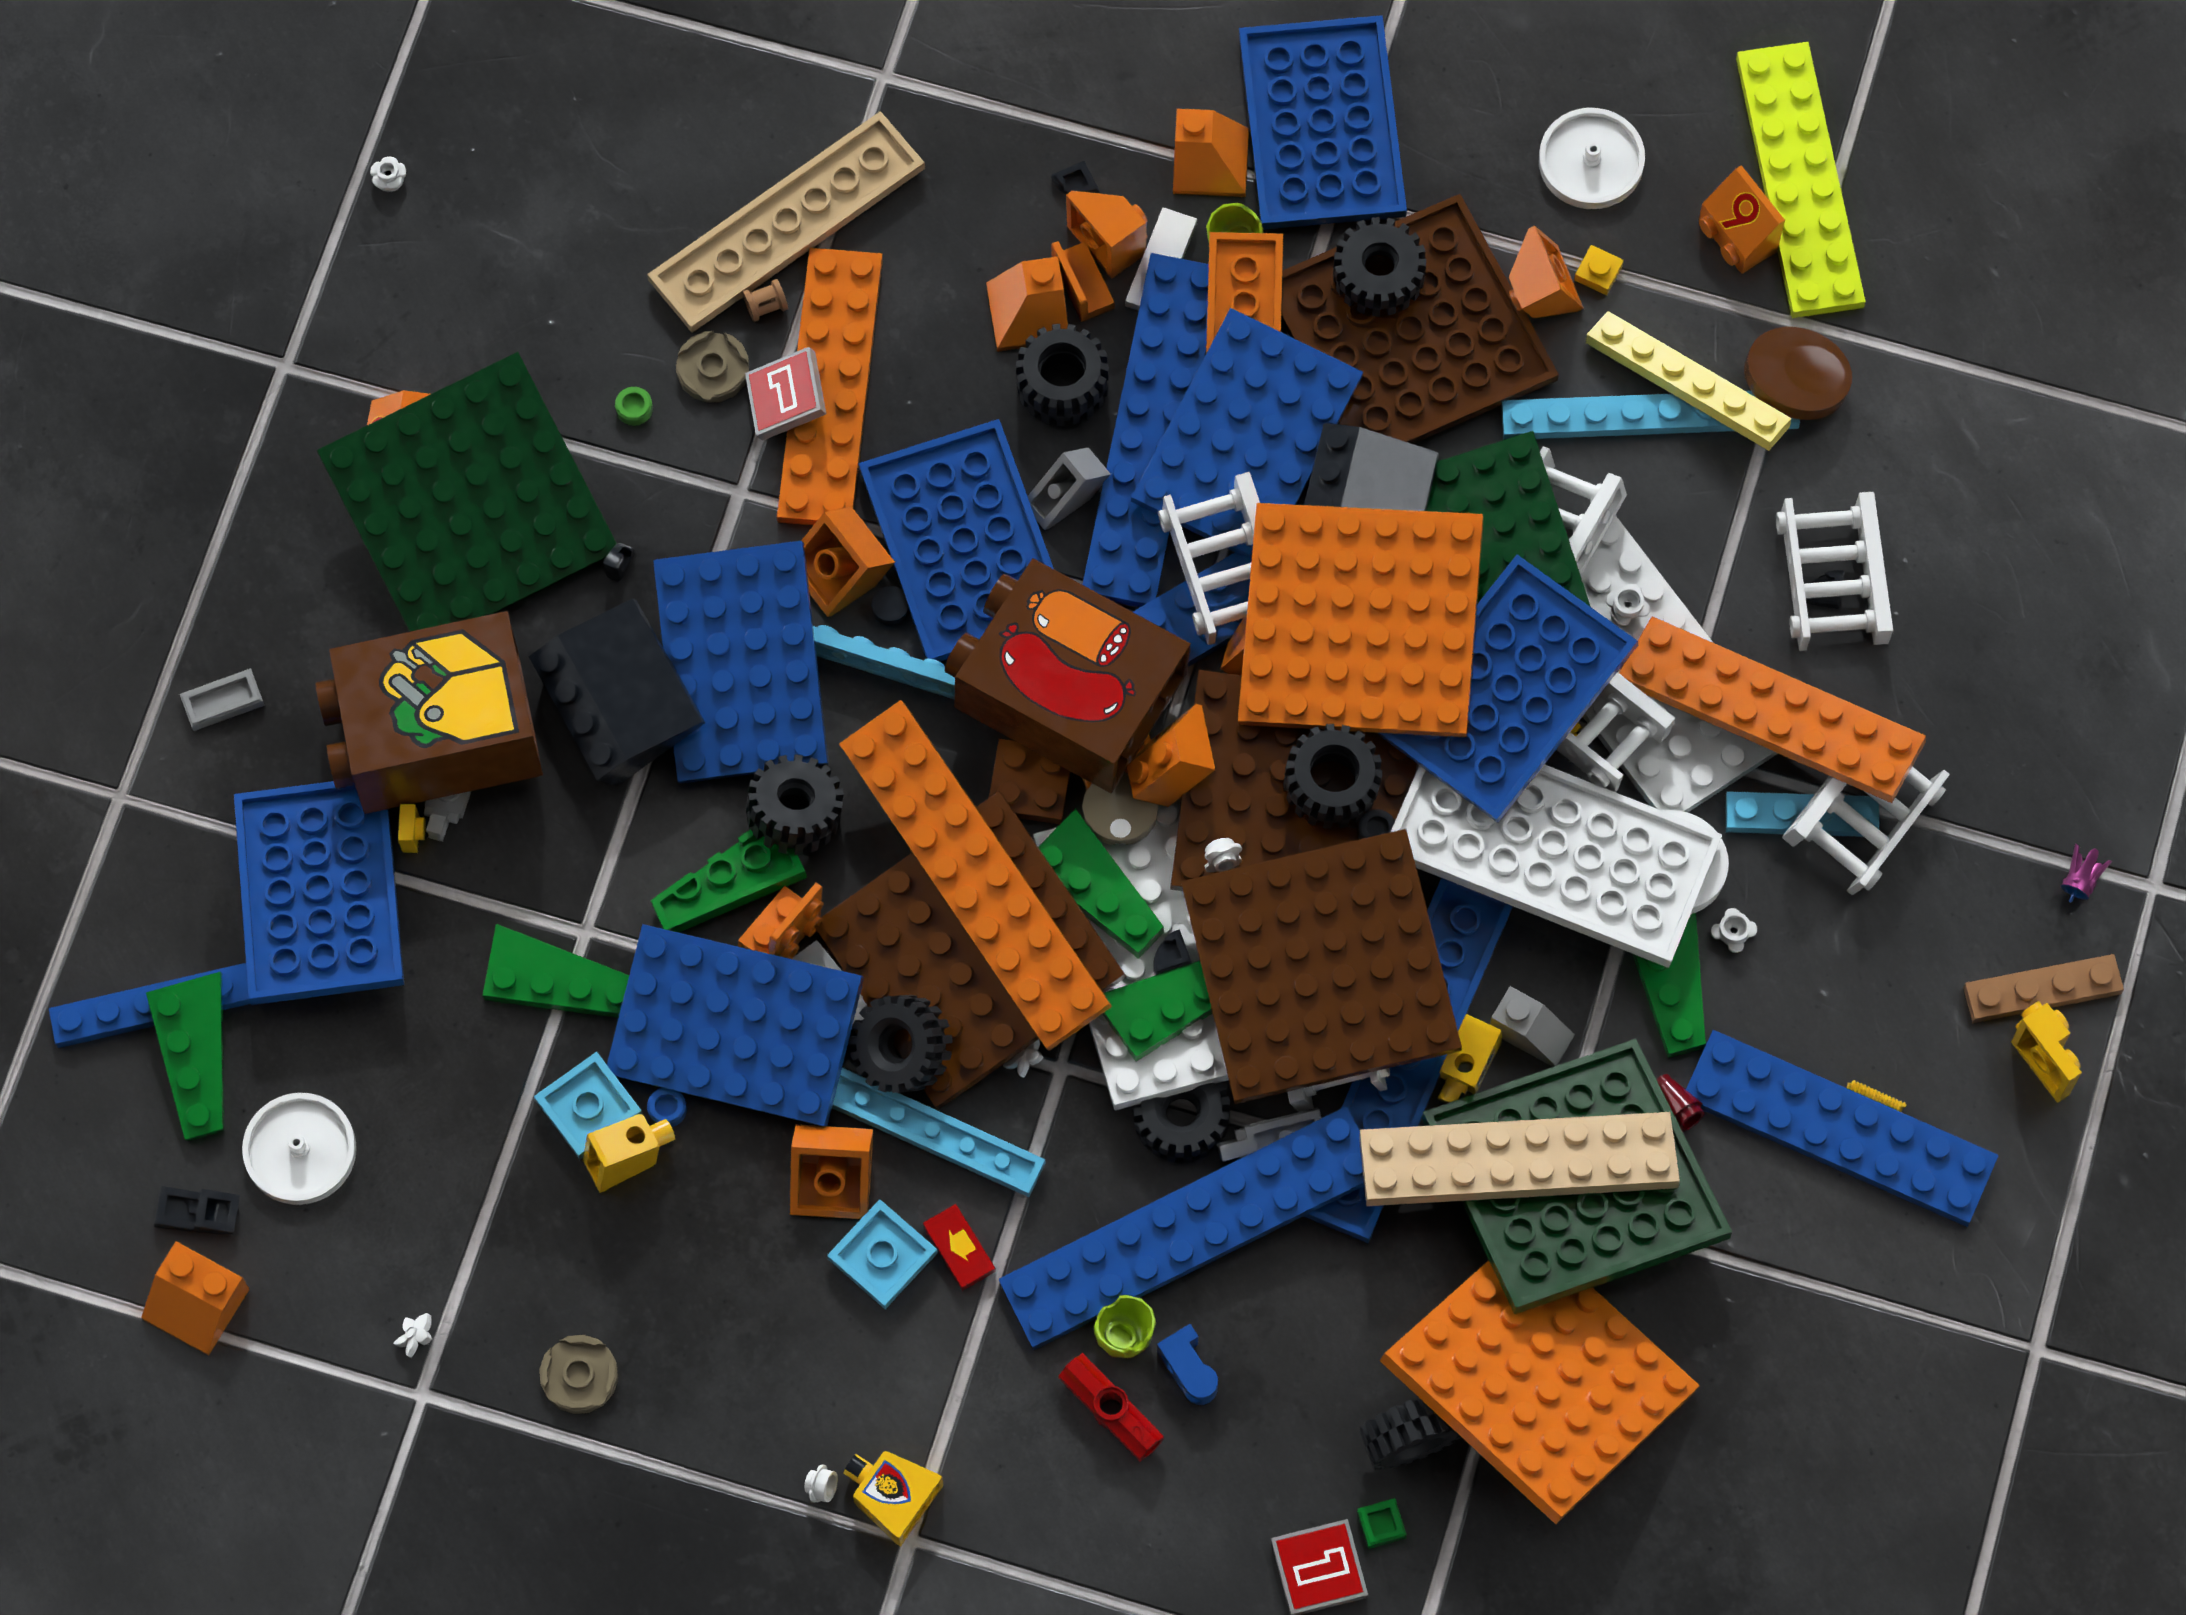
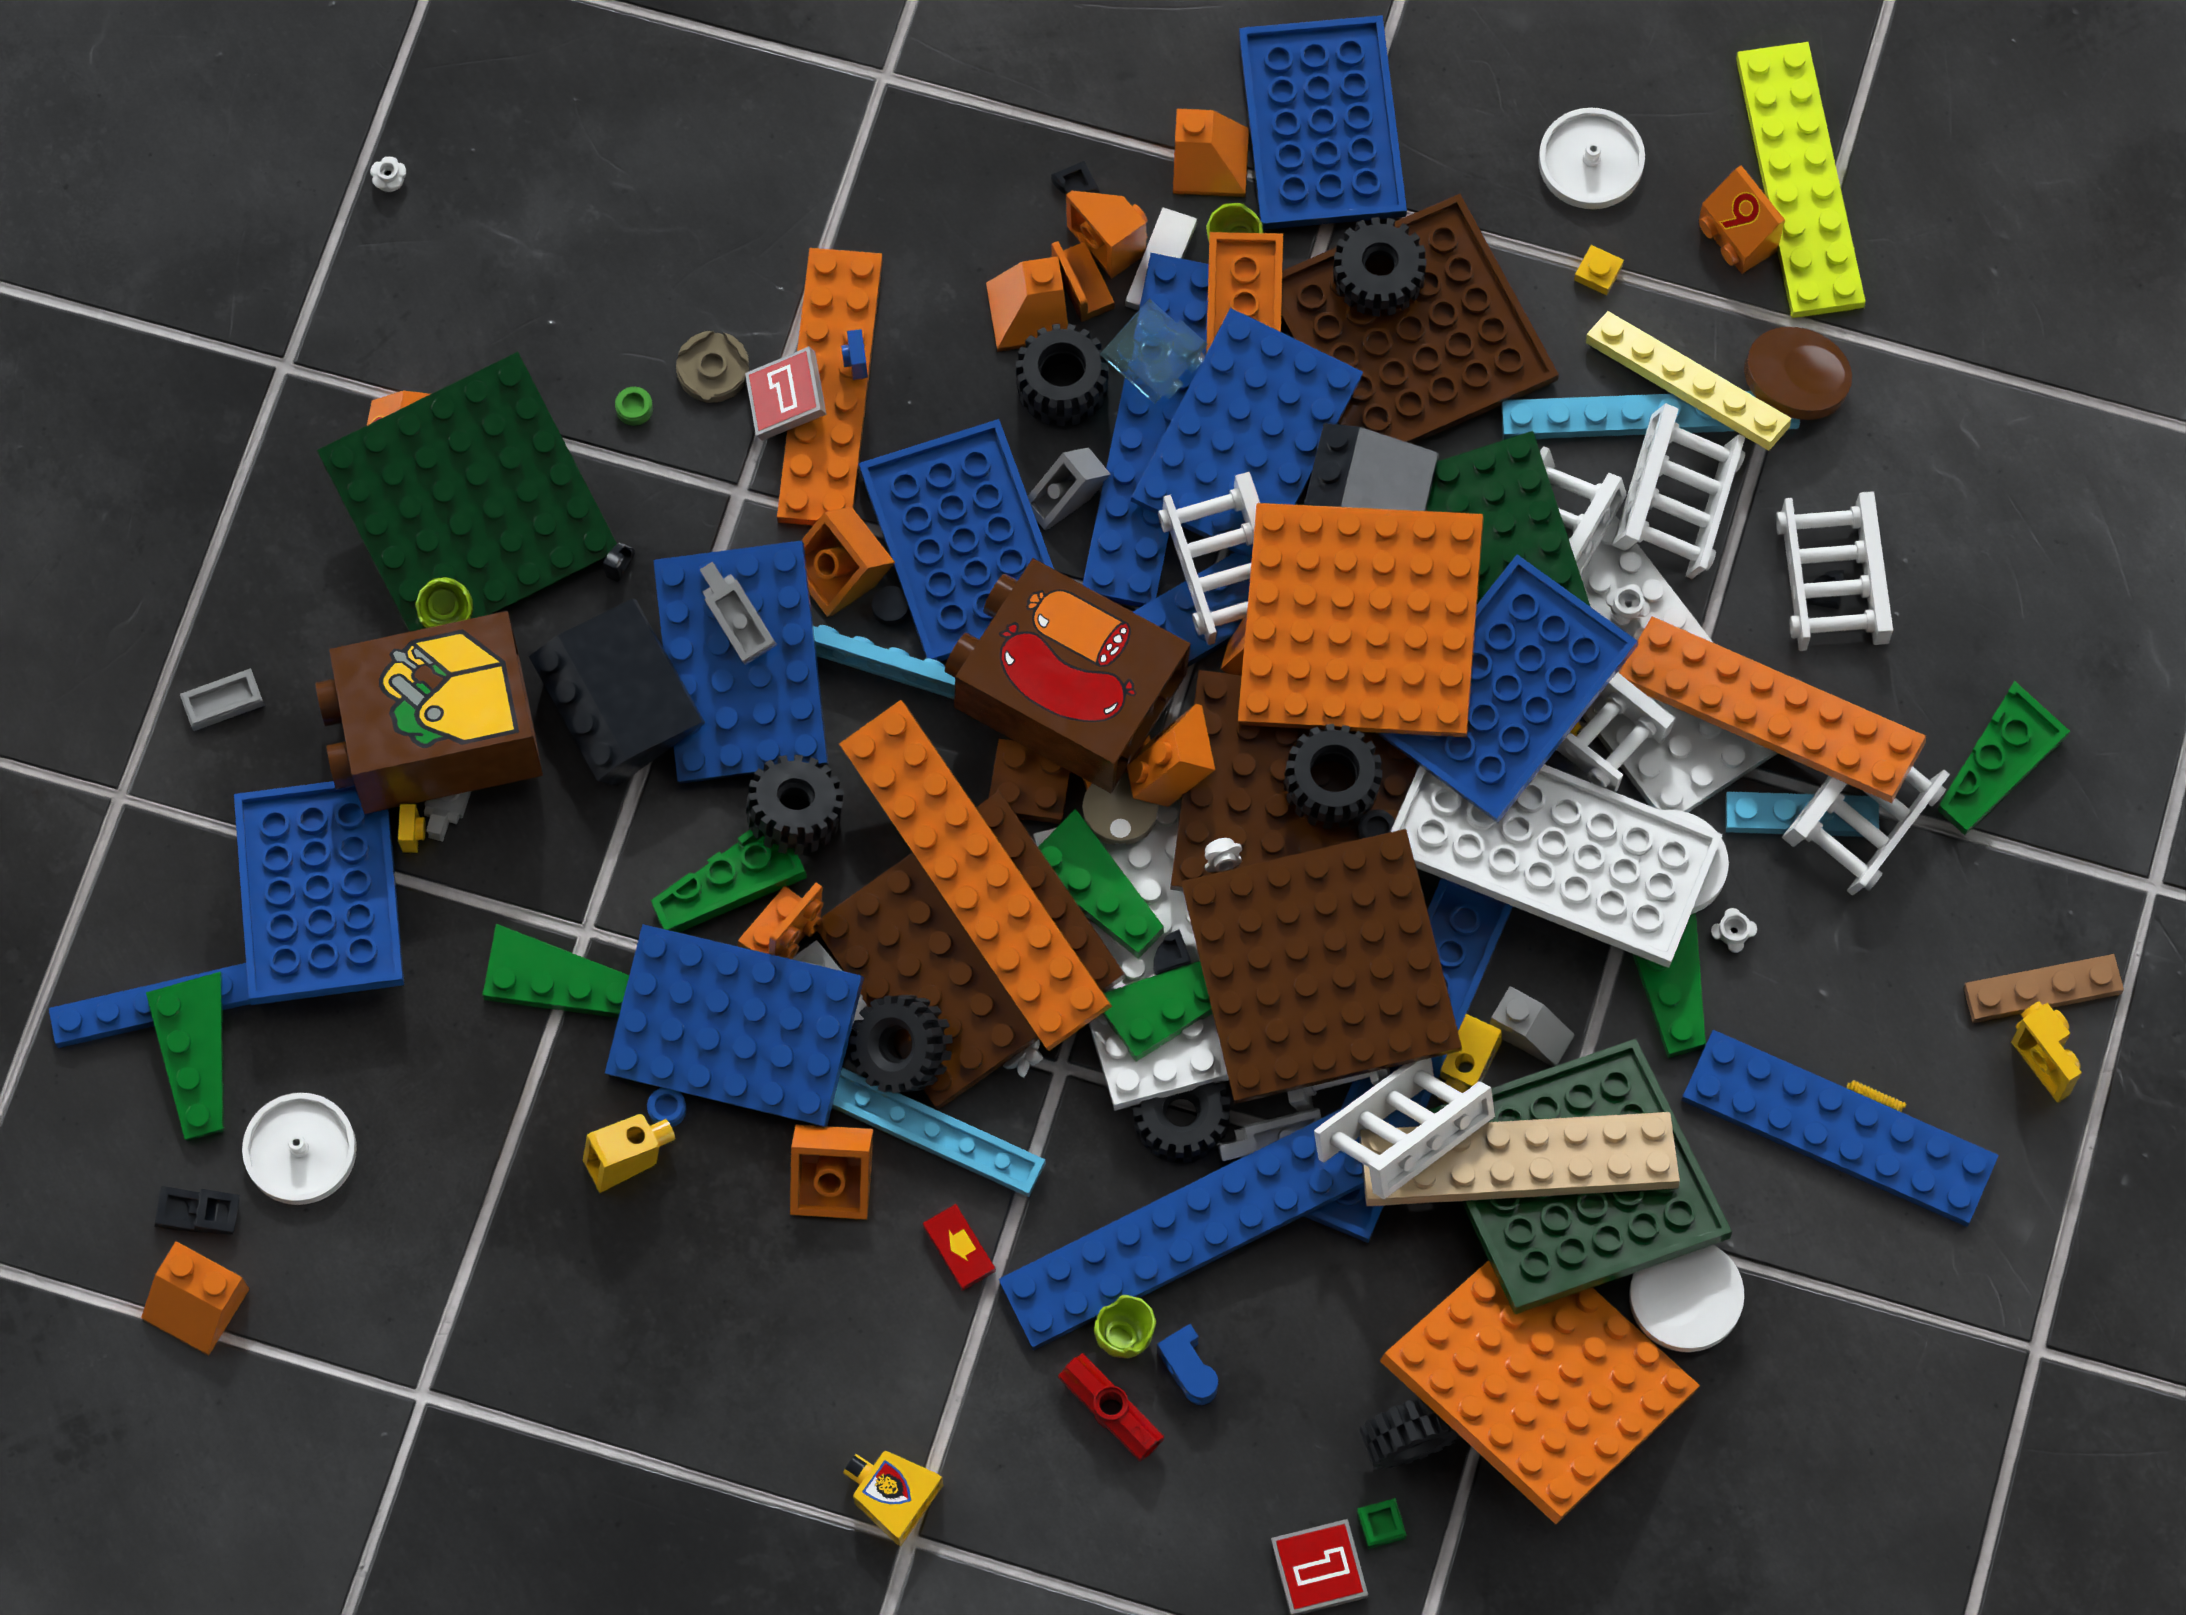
(415, 1332): white plant -> none
(443, 602): none -> lime hair
(579, 1374): dark tan tile -> none
(586, 1101): medium azure plate -> none
(736, 615): none -> light grey hinge
(765, 300): medium nougat bush -> none
(786, 221): tan plate -> none
(821, 1484): white plate -> none
(854, 354): none -> blue plate
(882, 1254): medium azure plate -> none
(1155, 352): none -> clear light blue plate
(1411, 1151): none -> white fence
(1542, 278): orange slope -> none
(1644, 495): none -> white fence
(1682, 1103): dark red cone -> none
(1688, 1300): none -> white piece
(2007, 751): none -> green wing
(2082, 879): flat silver piece -> none

